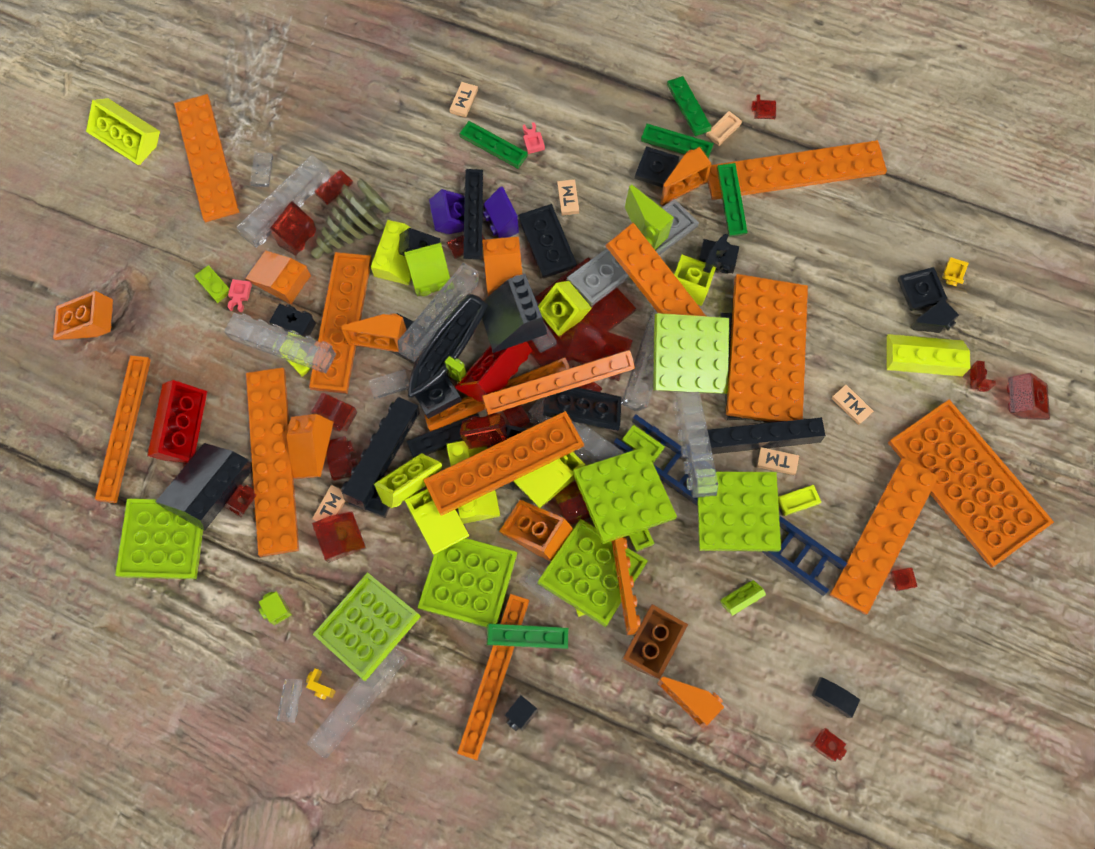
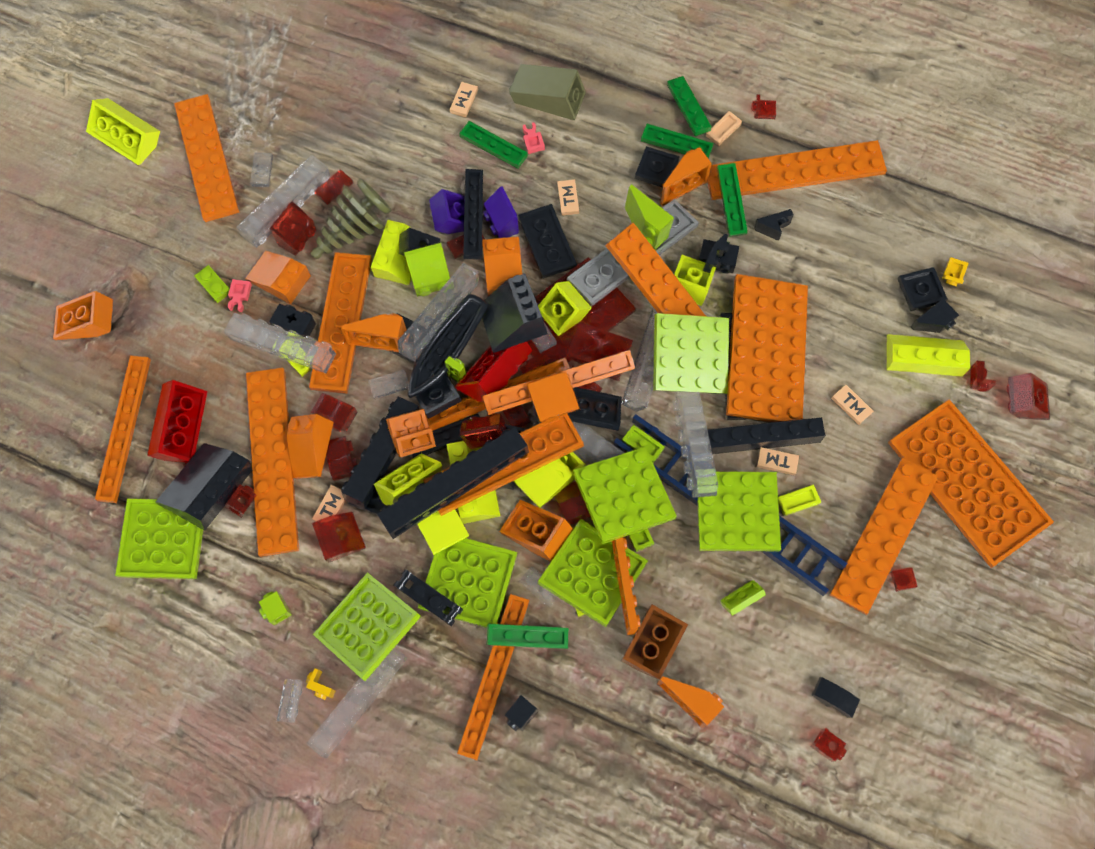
(410, 432): none -> orange slope
(428, 597): none -> black plate
(453, 482): none -> black brick
(533, 364): none -> clear red plate
(548, 90): none -> olive slope
(553, 396): none -> orange slope
(772, 224): none -> black slope

